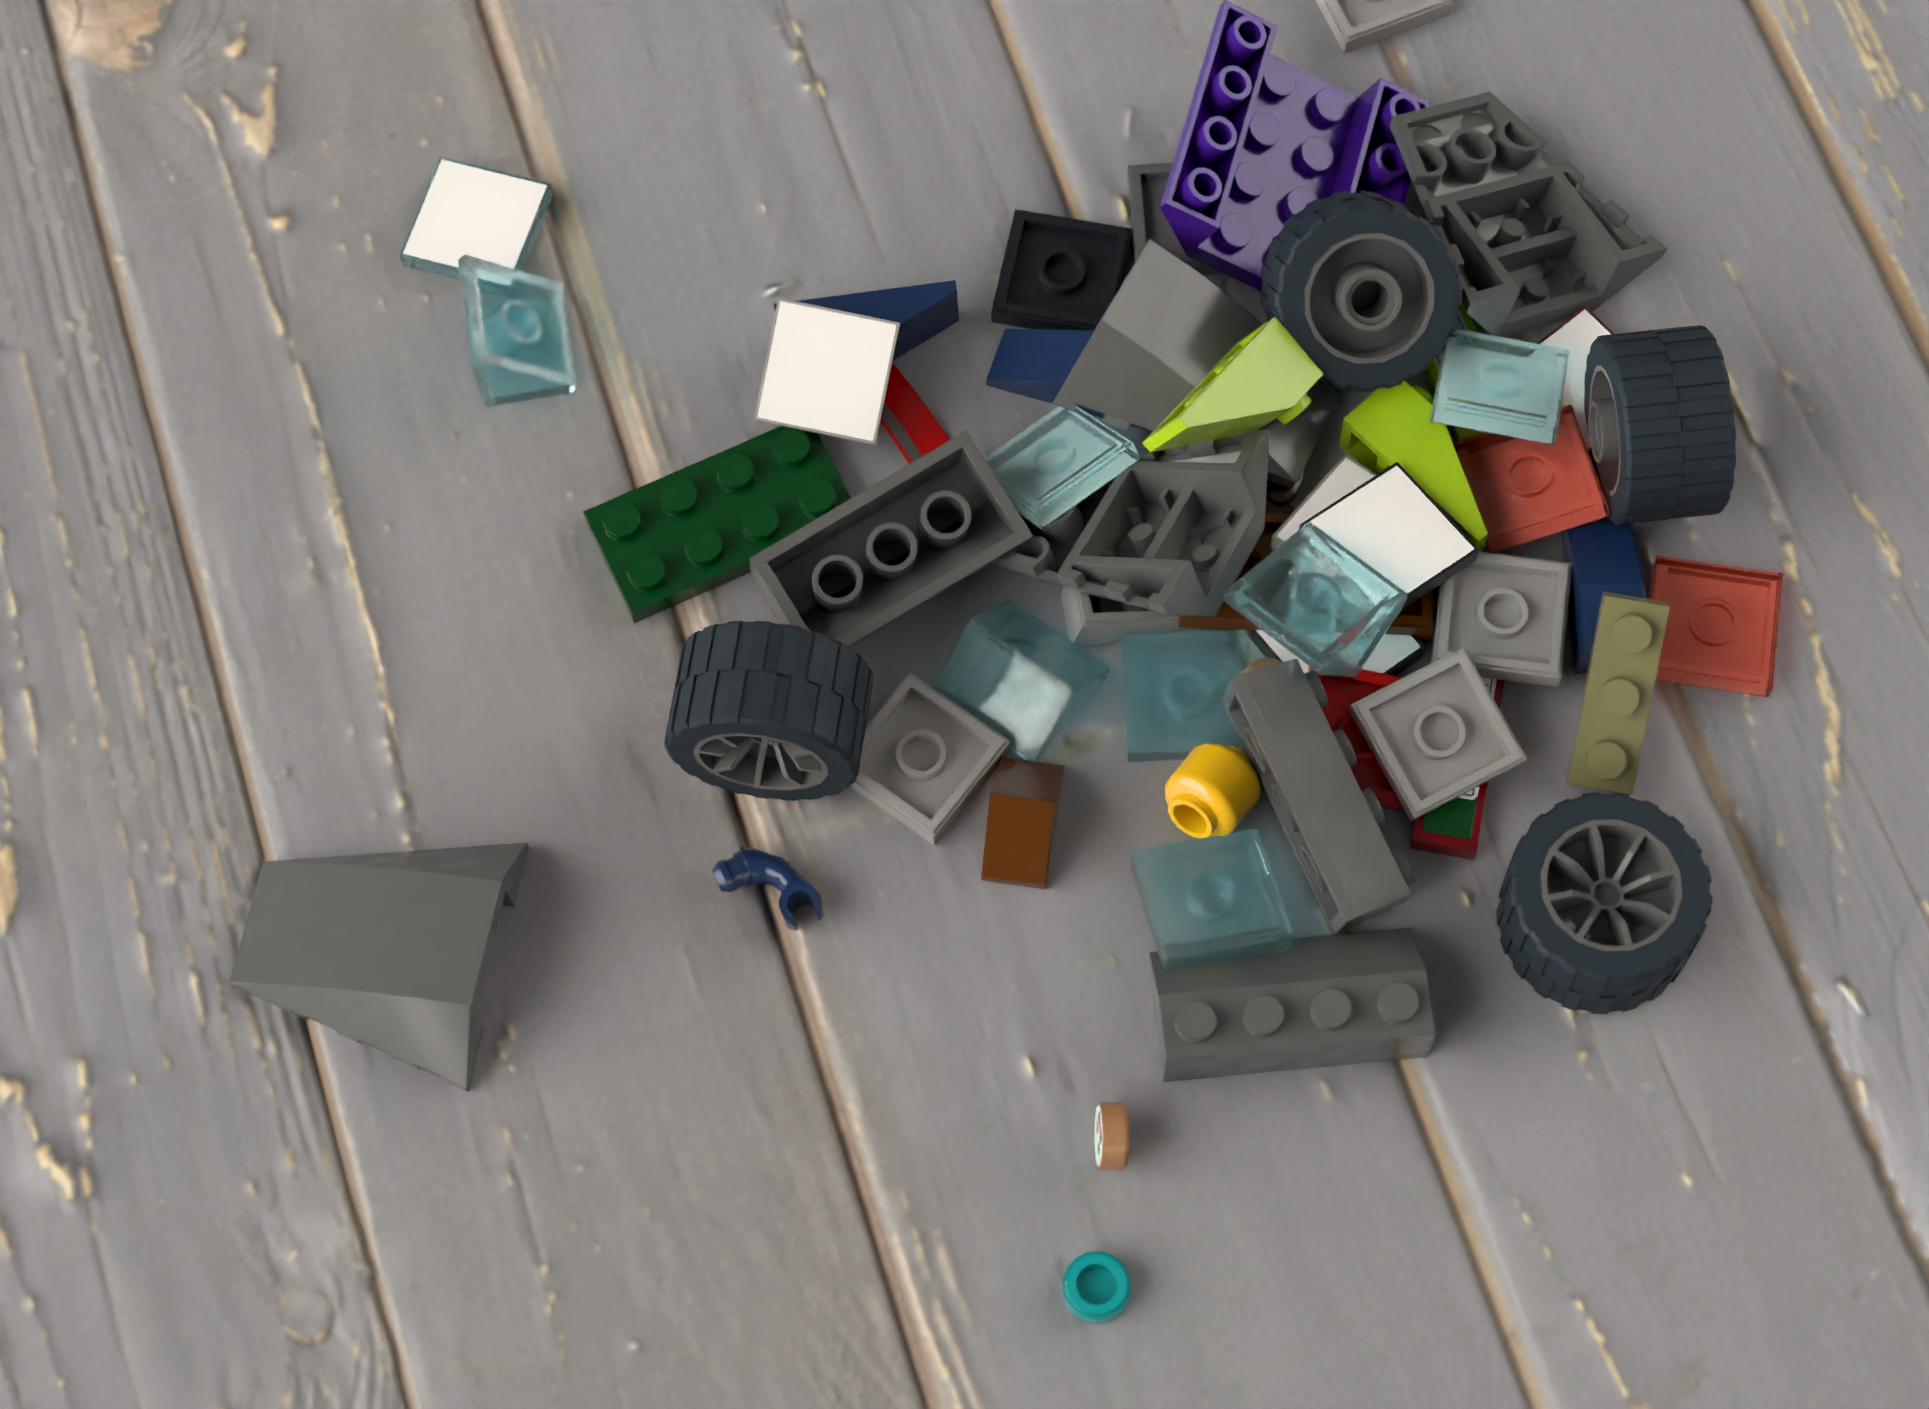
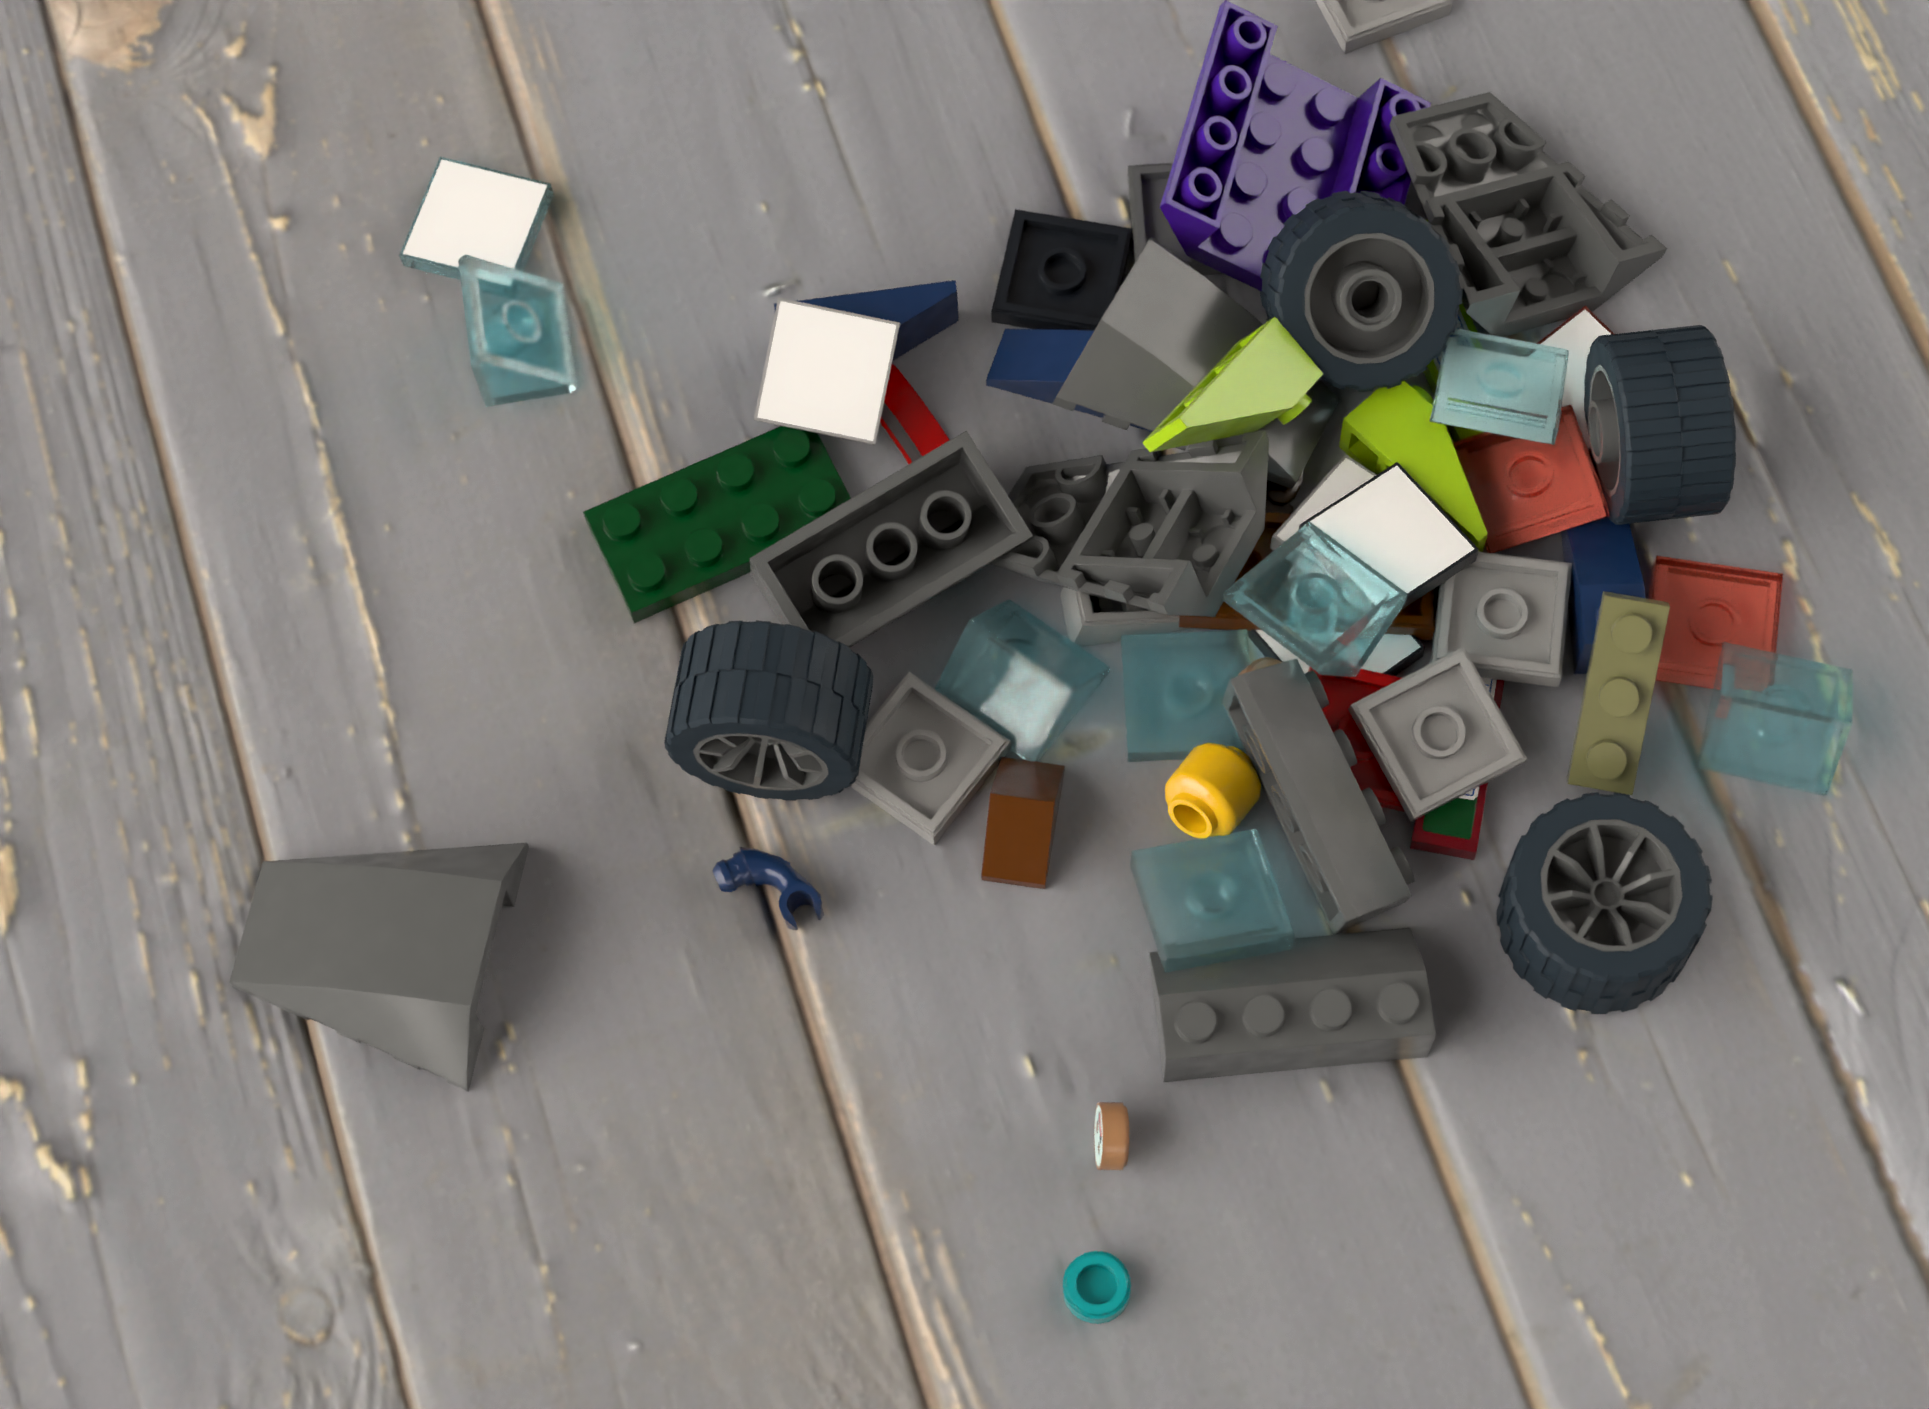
(1059, 463): clear light blue tile -> none
(1777, 719): none -> clear light blue slope

